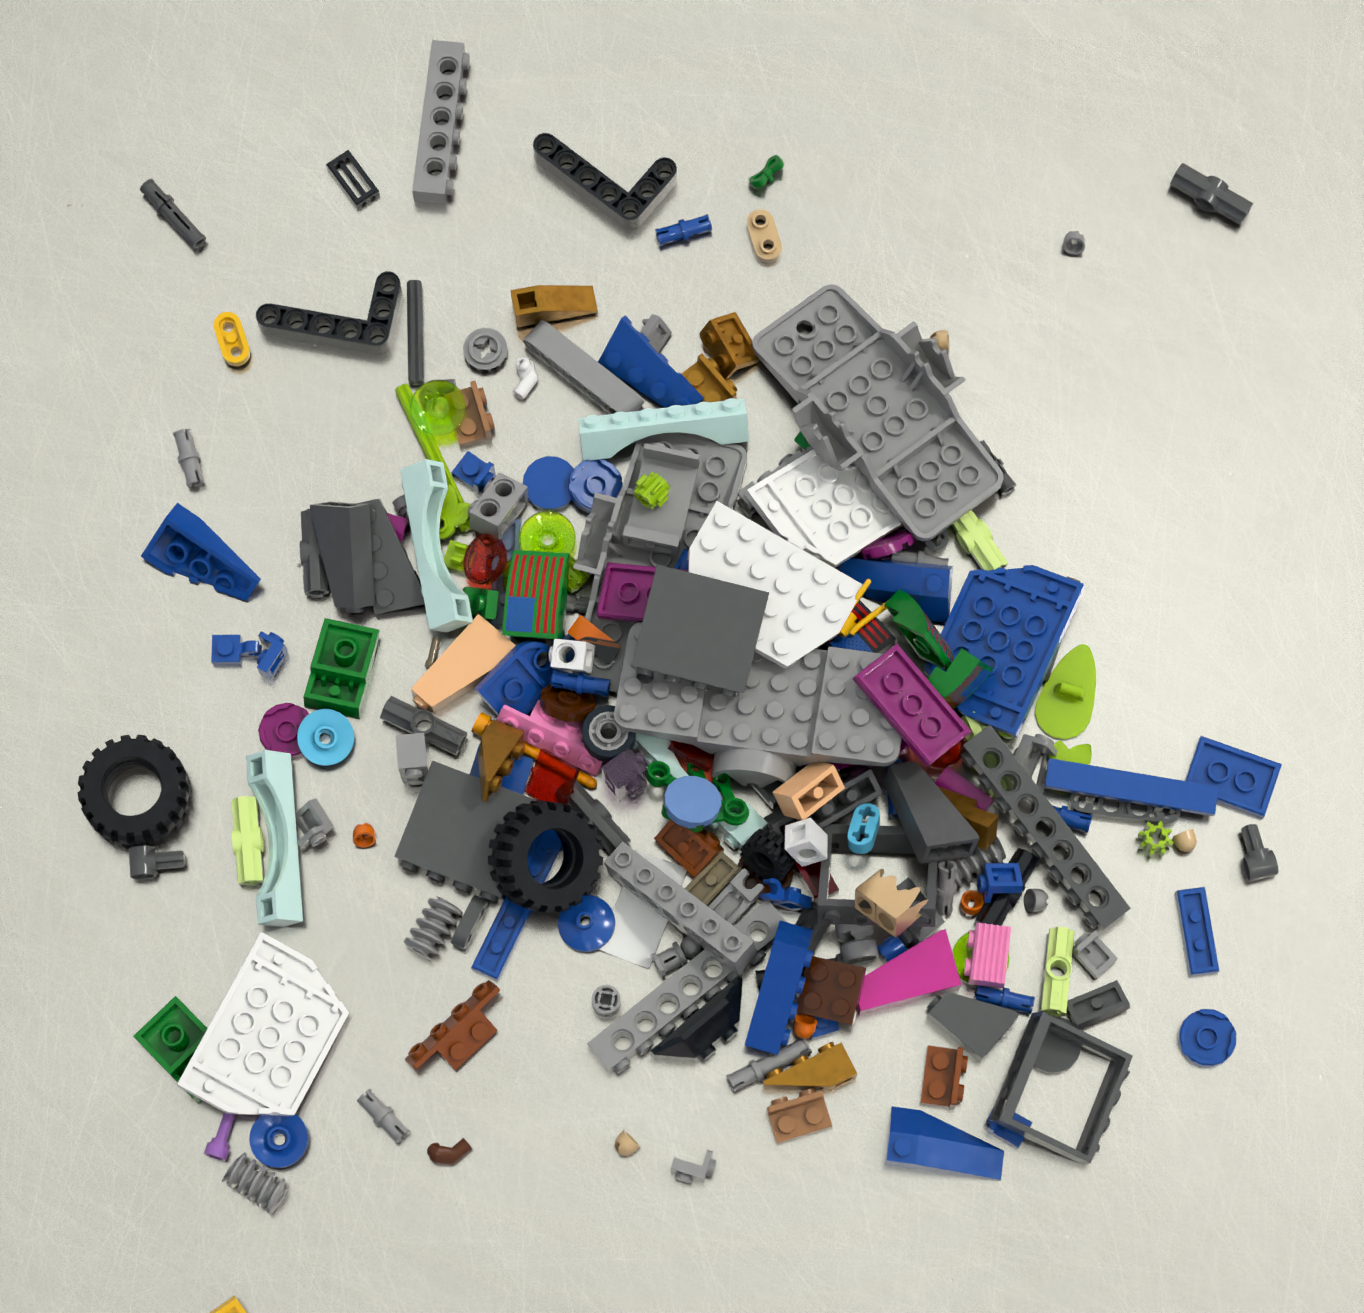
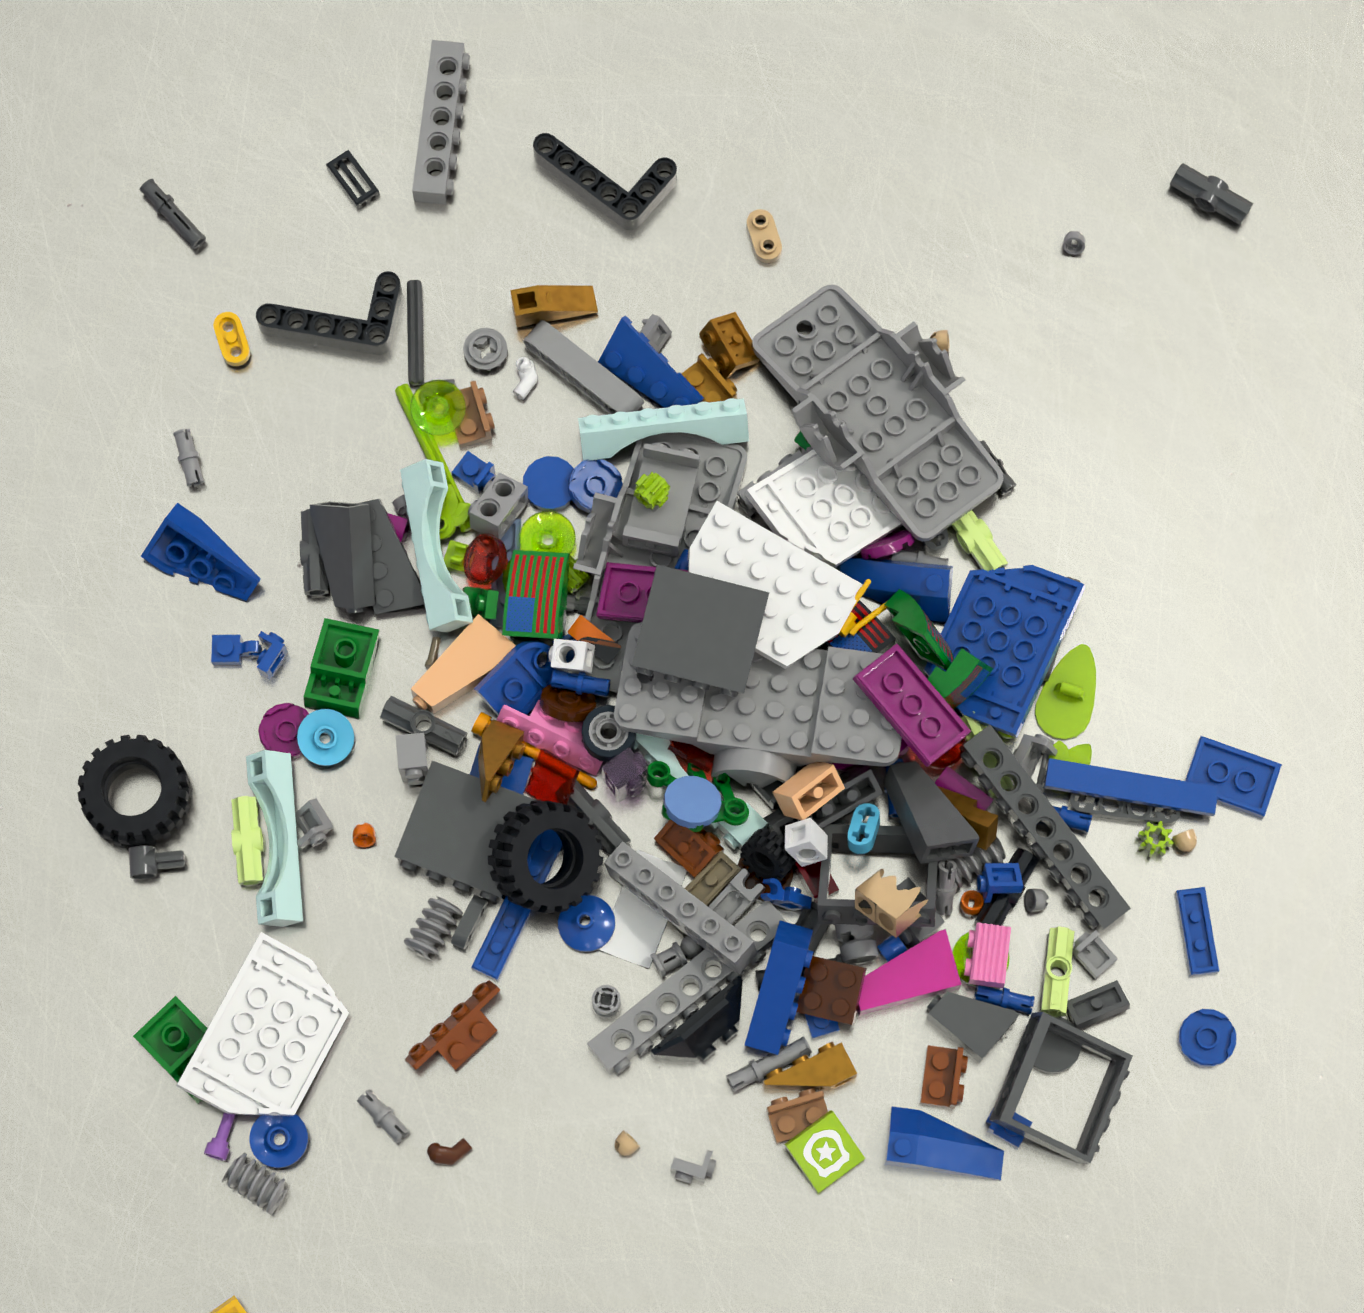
(683, 230): blue pin -> none
(773, 164): green piece -> none
(804, 1025): orange hinge -> none
(824, 1151): none -> lime tile
(1259, 861): dark grey axle -> none

